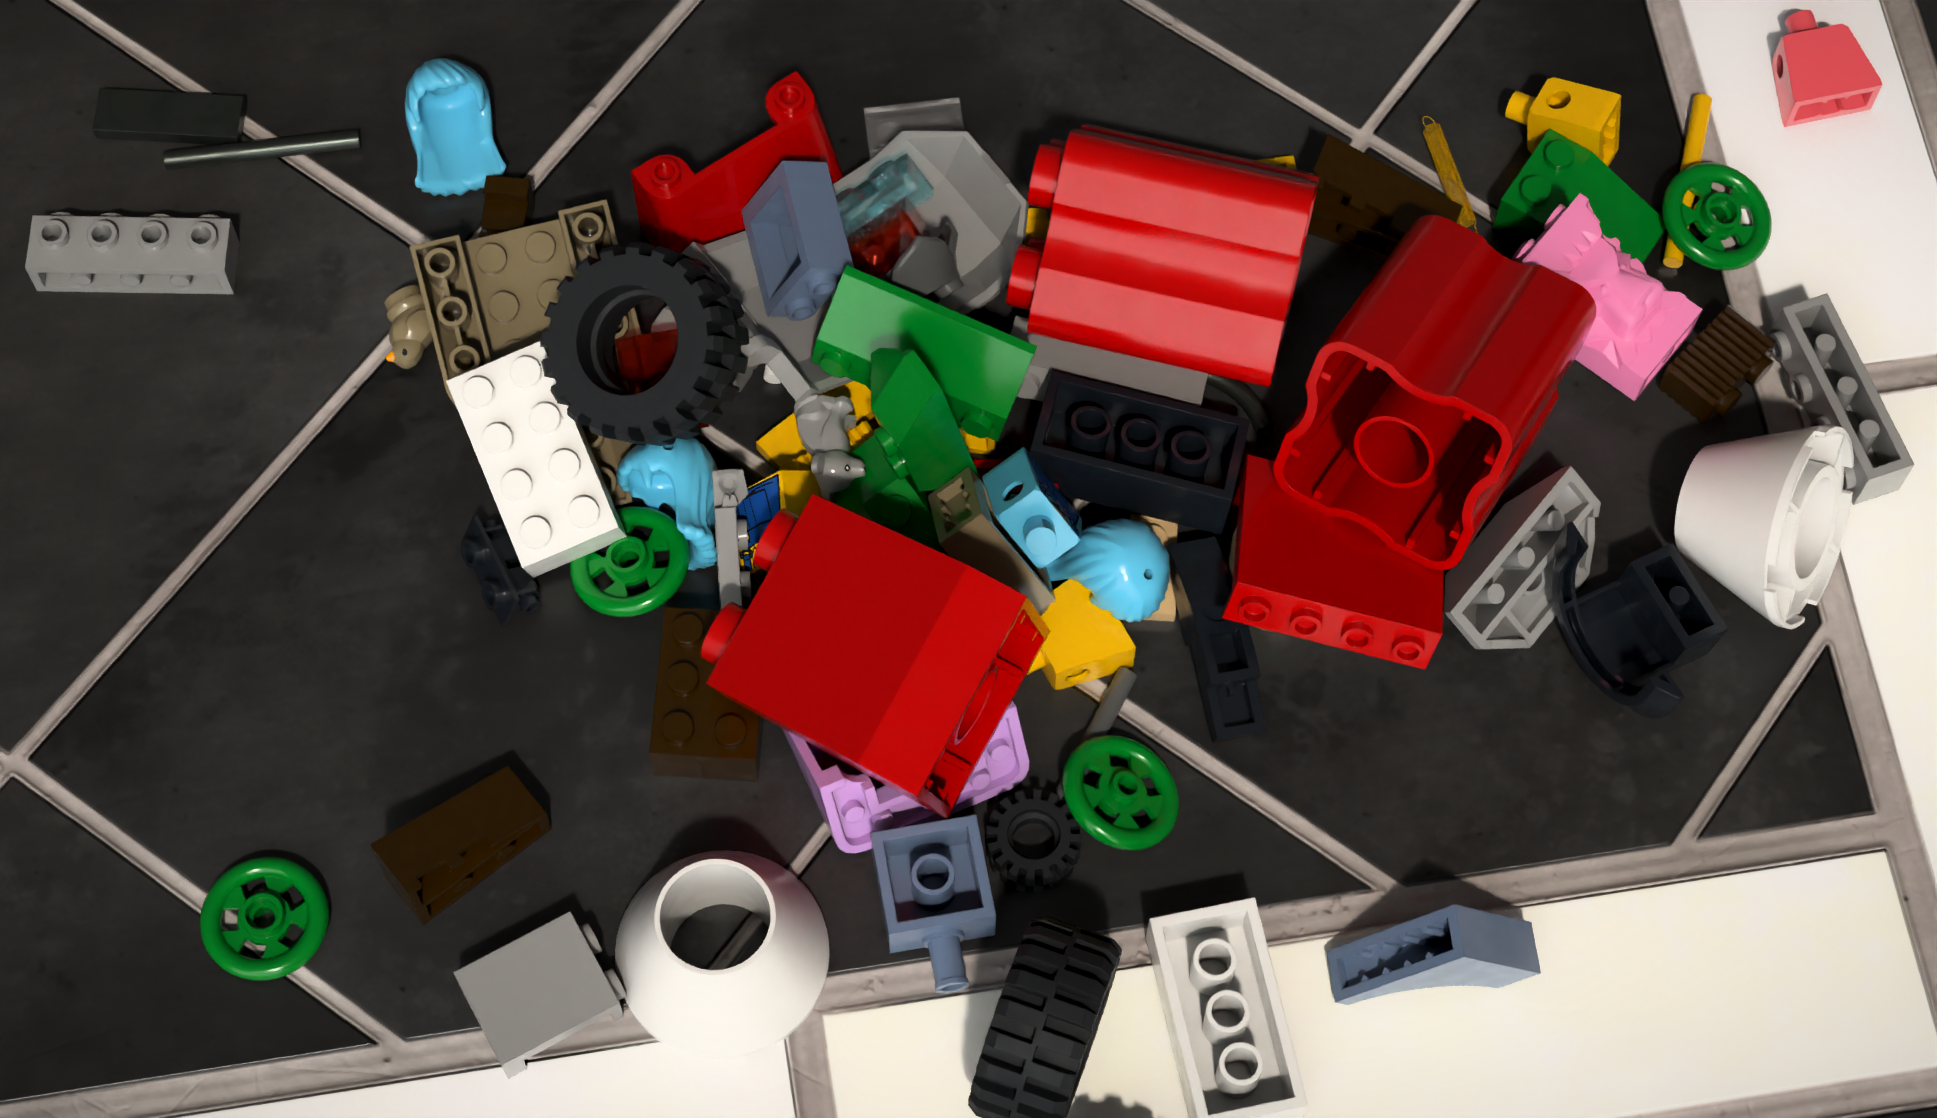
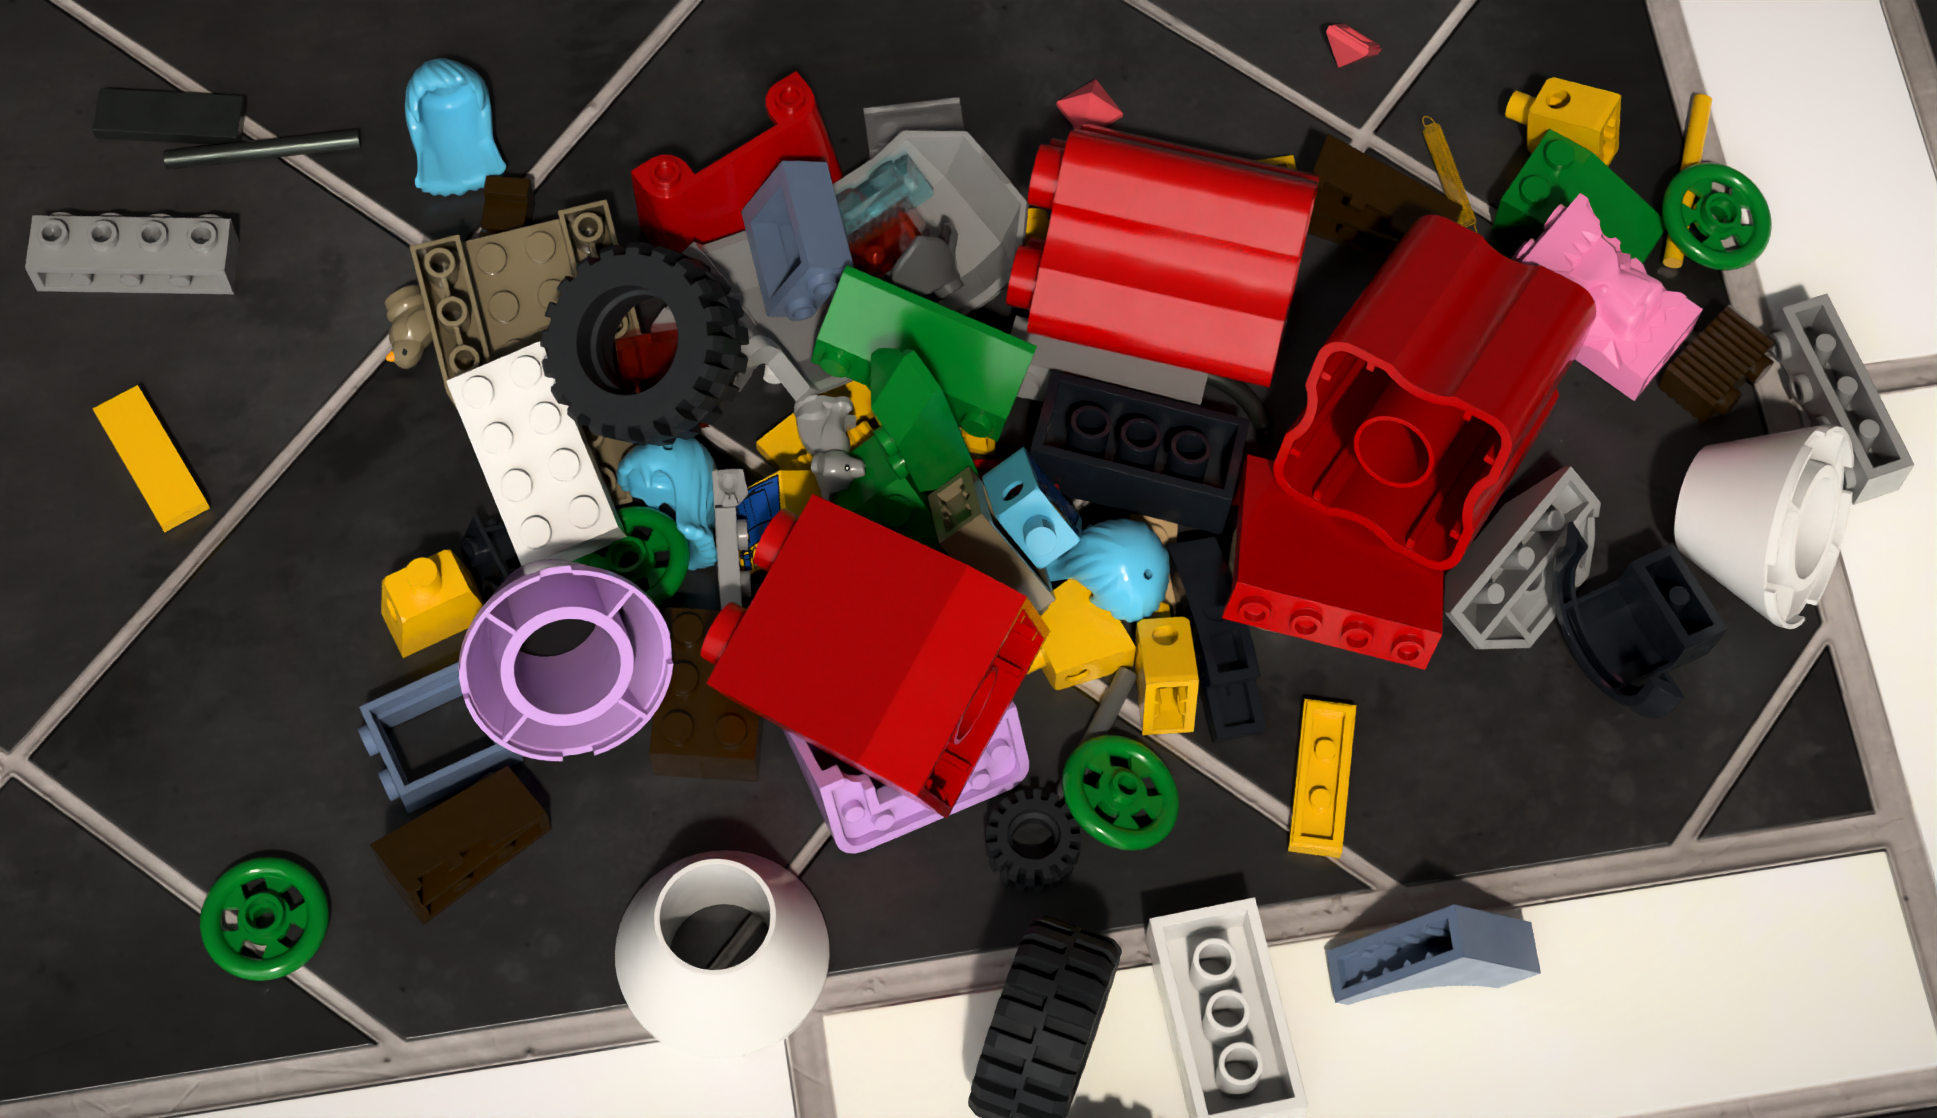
(151, 458): none -> yellow tile
(406, 704): none -> sand blue window
(429, 601): none -> yellow torso
(540, 990): light grey panel -> none
(572, 699): none -> lavender cone
(935, 892): sand blue brick -> none
(1089, 106): none -> coral slope
(1165, 660): none -> yellow torso
(1322, 778): none -> yellow tile
(1350, 45): none -> coral slope
(1821, 72): coral torso -> none

